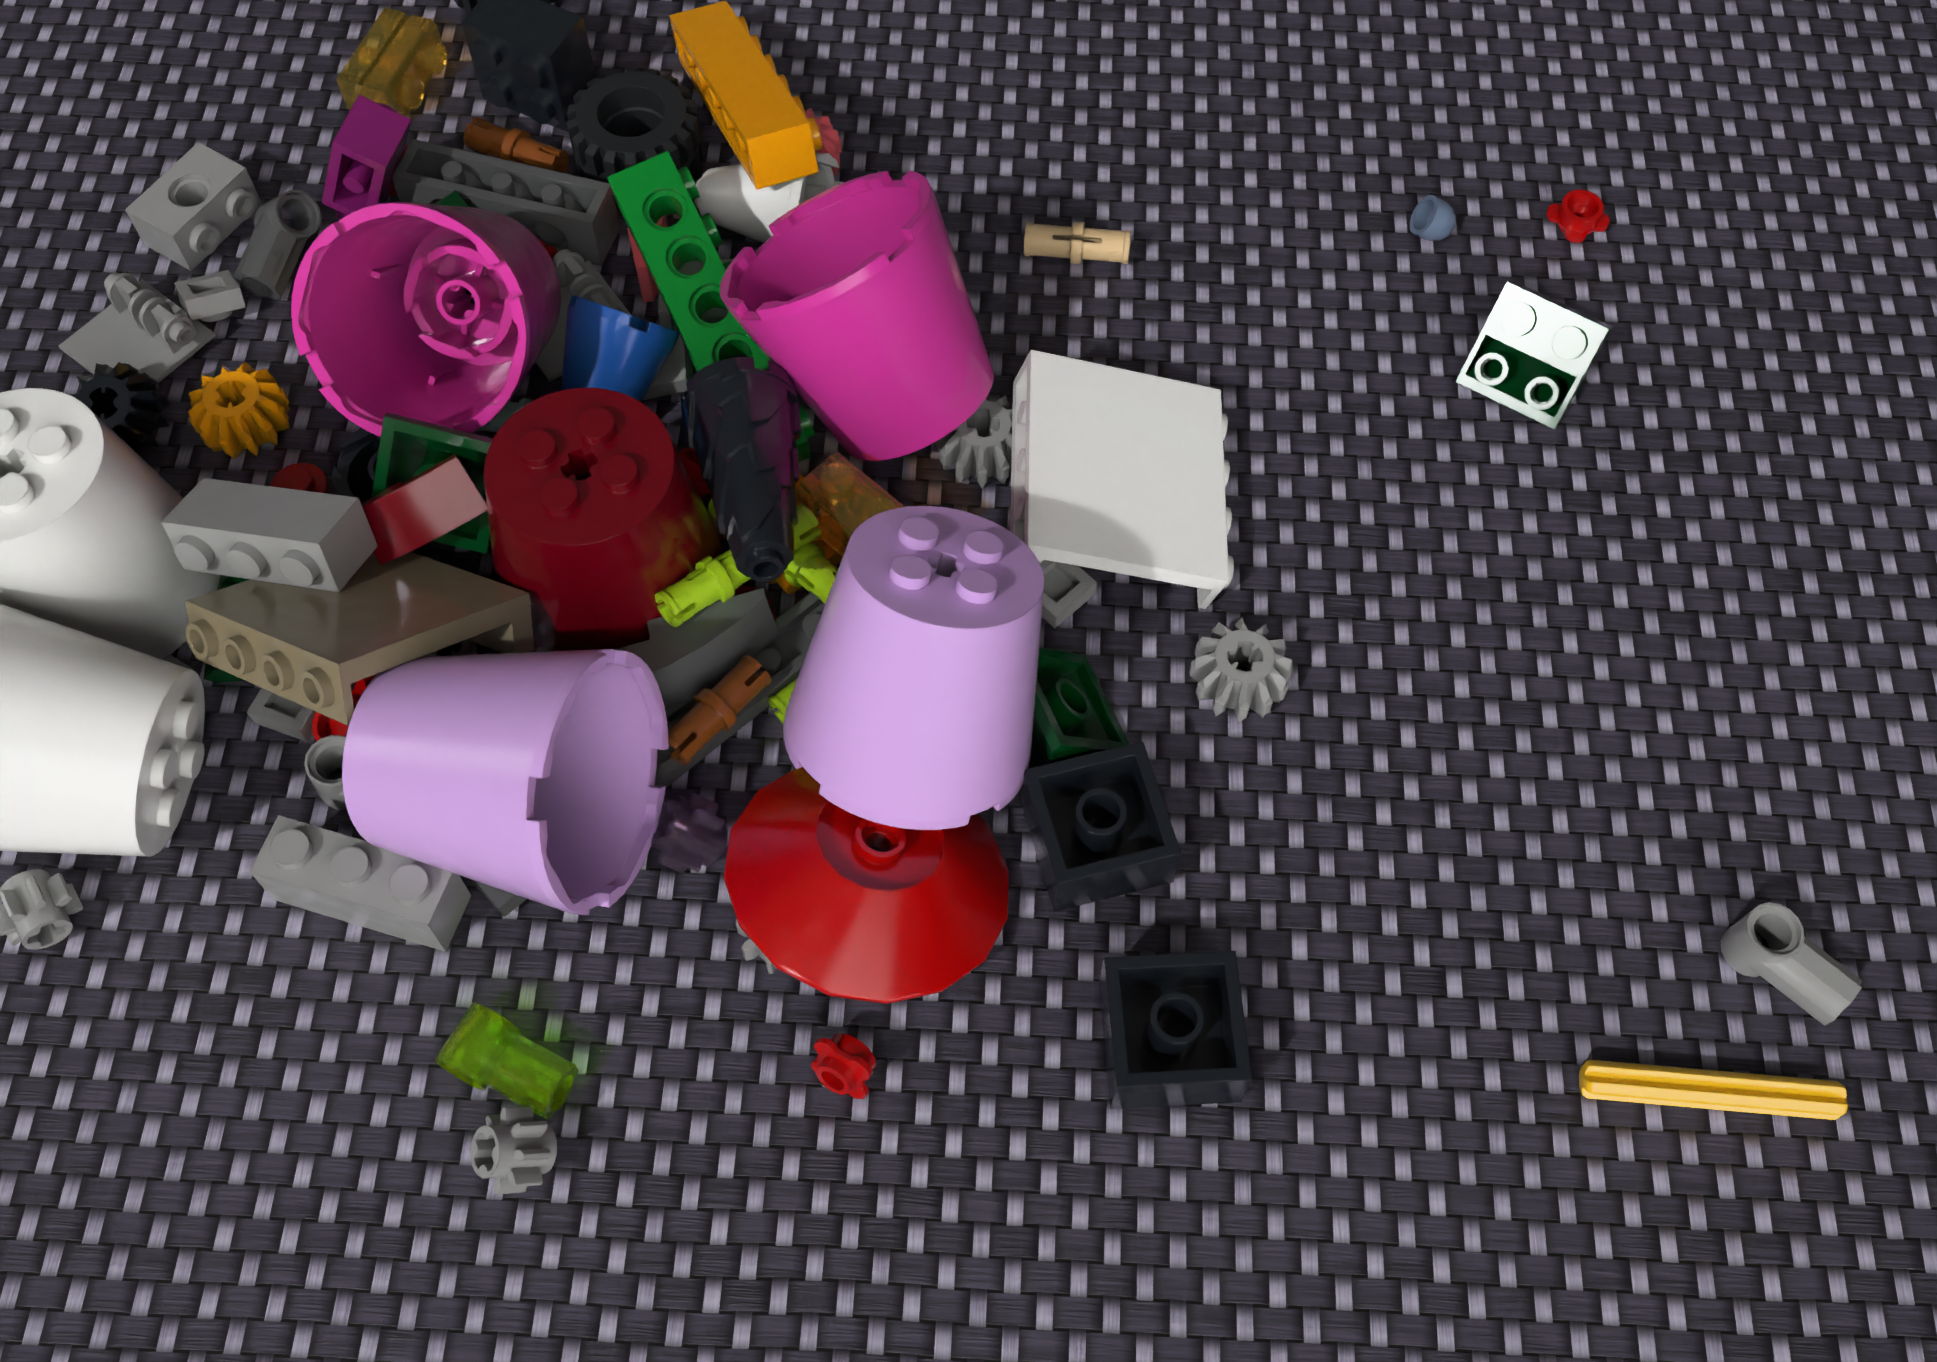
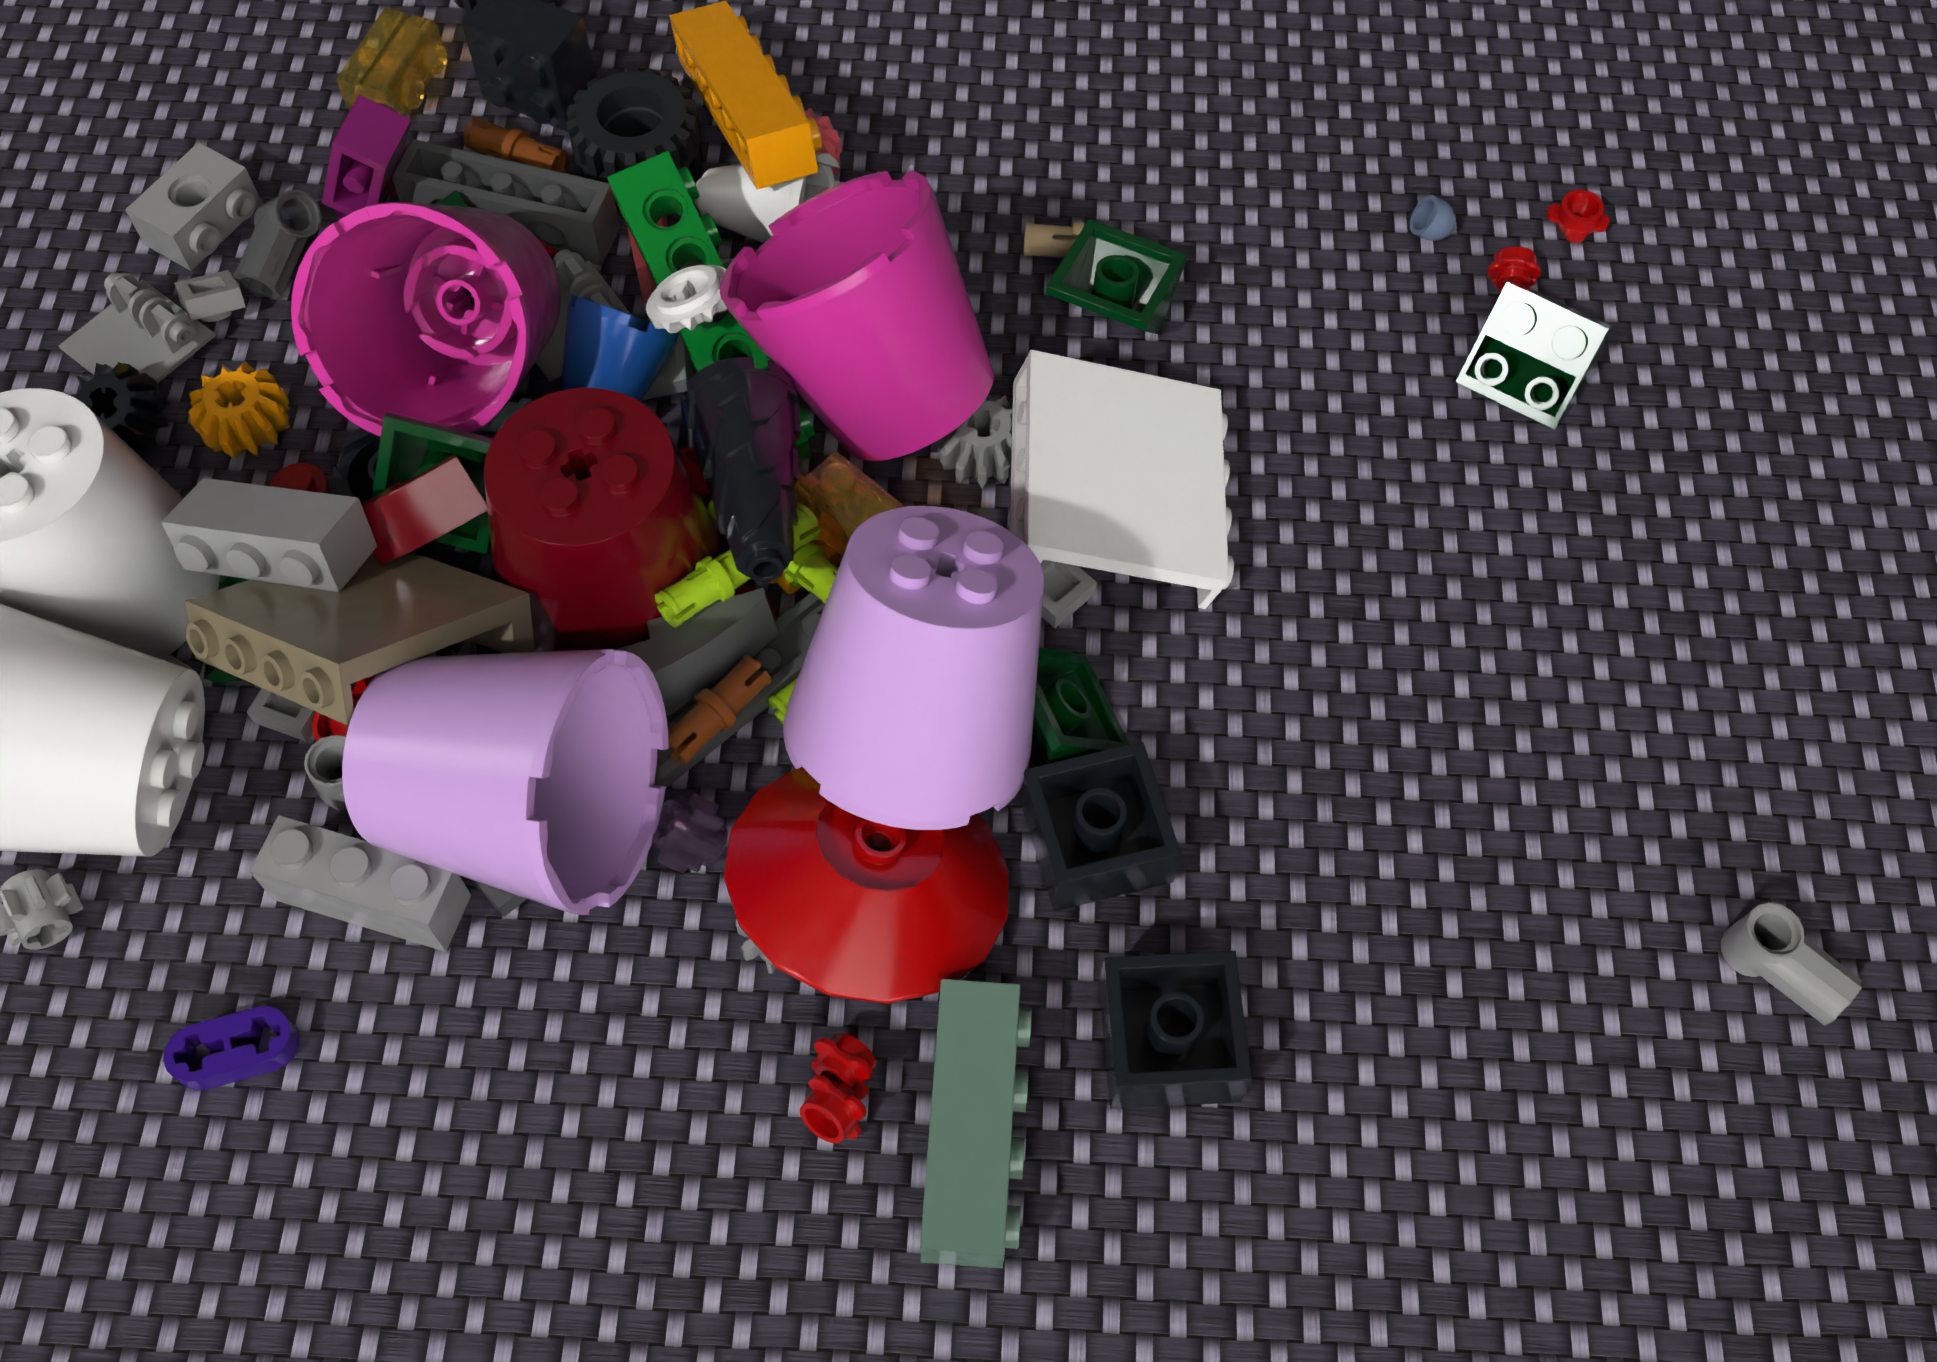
(235, 1061): none -> dark purple beam
(494, 1054): clear neon green piece -> none
(513, 1150): light grey gear -> none
(686, 298): none -> white gear
(832, 1110): none -> red plate
(972, 1125): none -> sand green brick
(1119, 276): none -> dark green slope
(1244, 649): light grey gear -> none
(1515, 265): none -> red plate
(1713, 1089): yellow axle -> none

